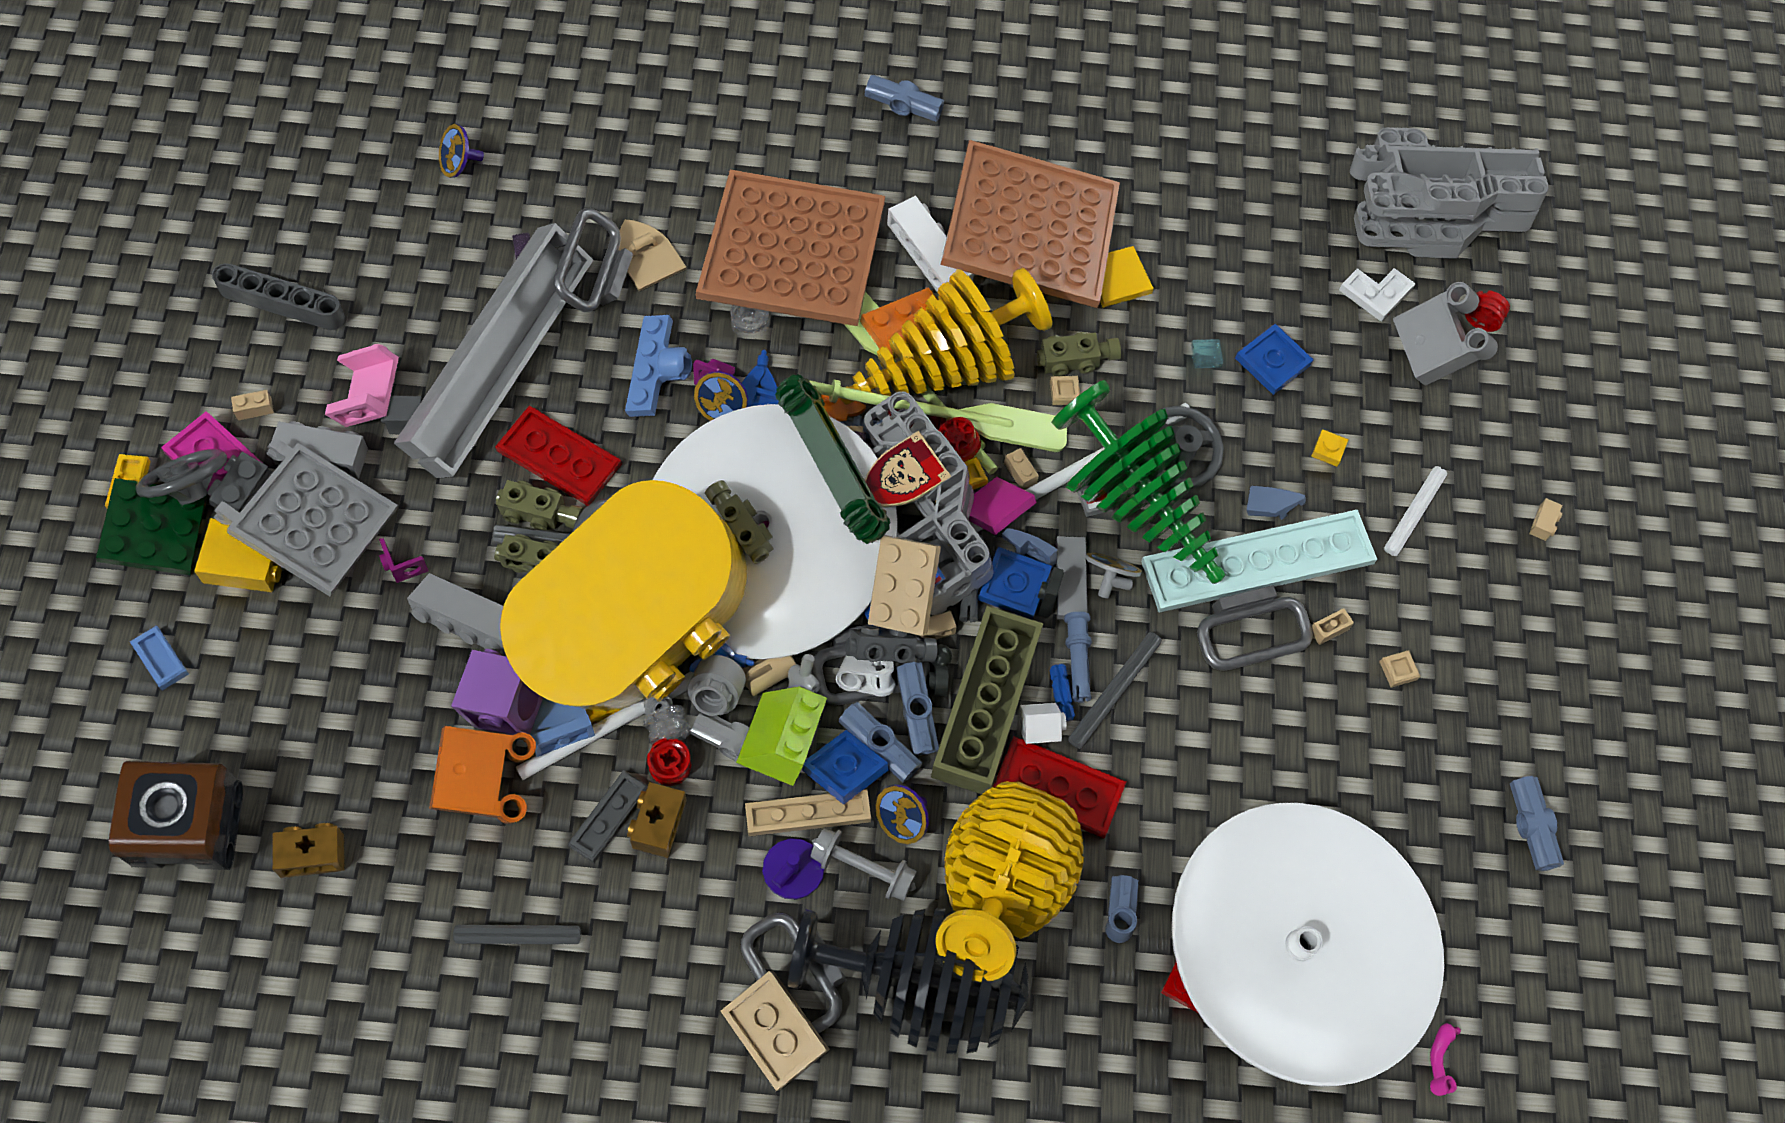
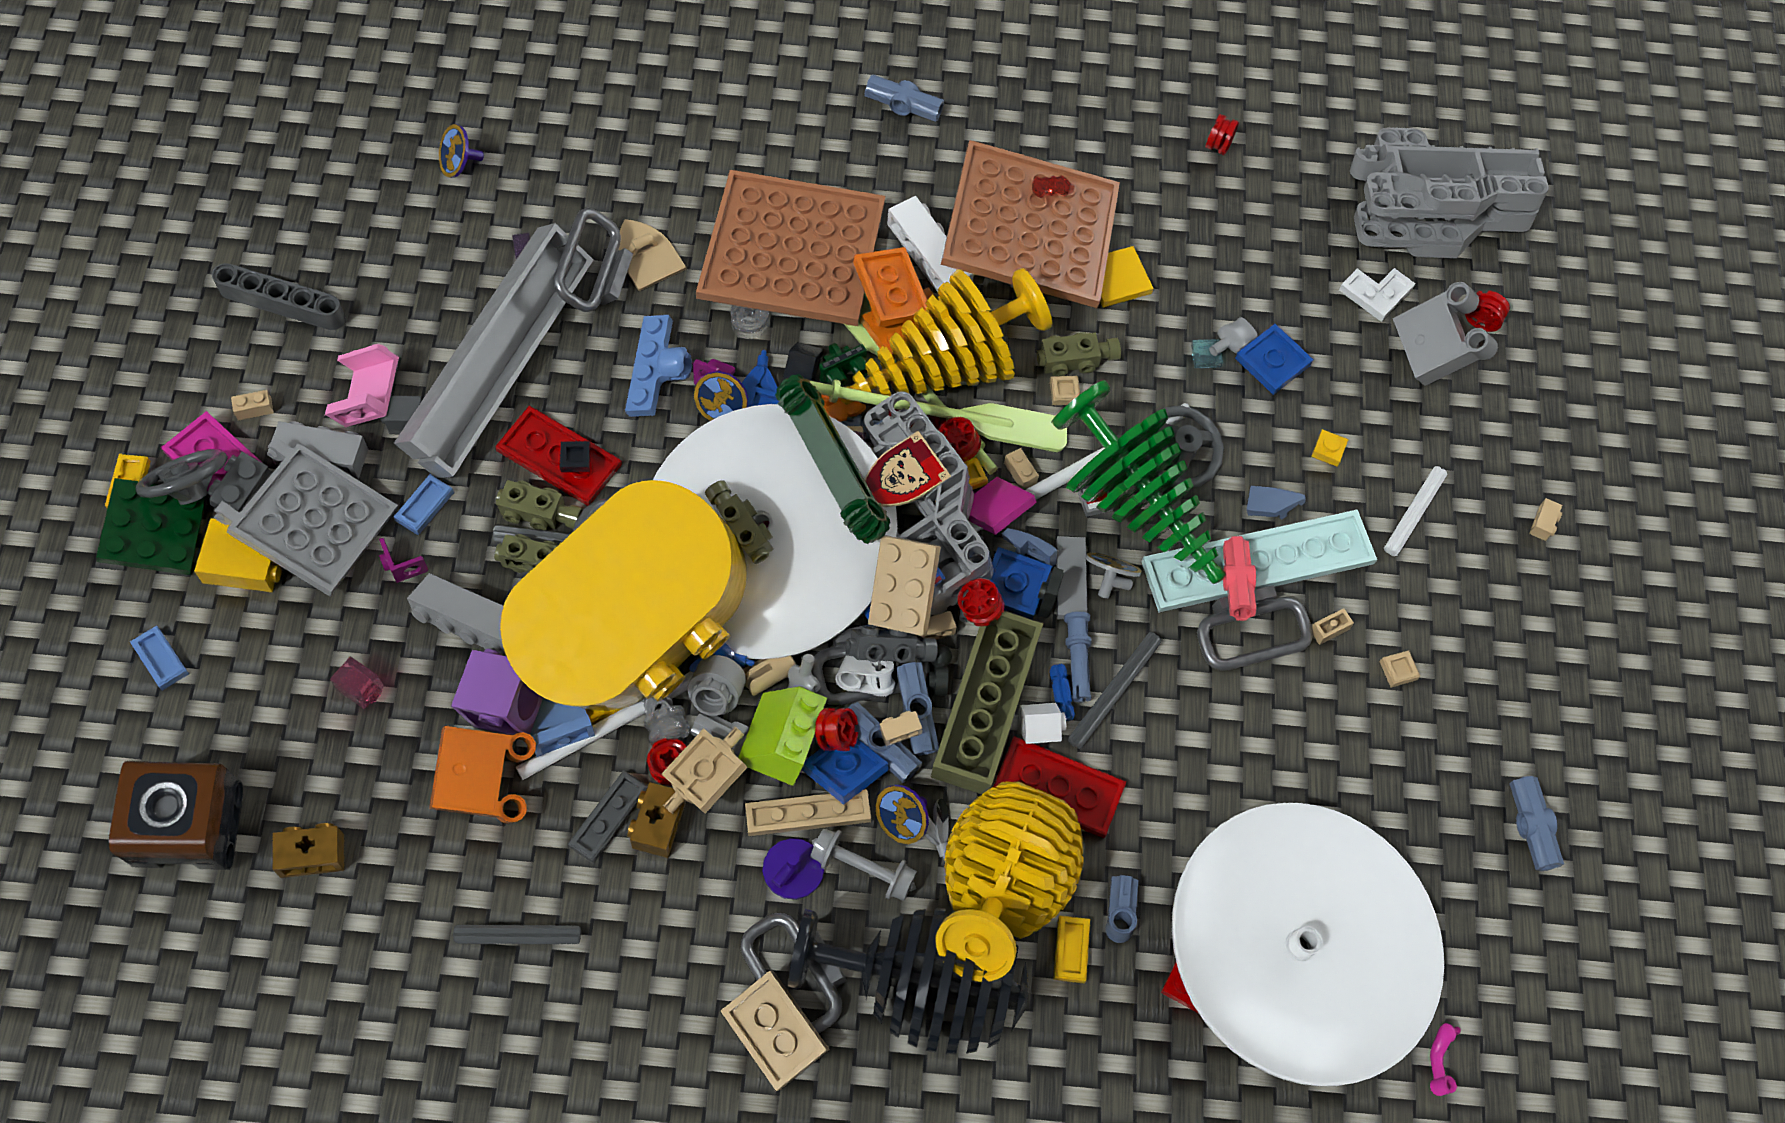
(357, 683): none -> clear pink brick
(424, 504): none -> medium blue tile
(575, 456): none -> black plate
(704, 770): none -> tan plate
(803, 360): none -> black slope
(837, 728): none -> red wheel
(842, 362): none -> dark green hips
(890, 285): none -> orange plate
(900, 728): none -> tan piece
(938, 828): none -> light grey piece
(981, 602): none -> red wheel
(1050, 186): none -> clear red piece
(1071, 949): none -> yellow tile
(1217, 136): none -> red wheel
(1234, 336): none -> light grey piece
(1239, 578): none -> coral piece

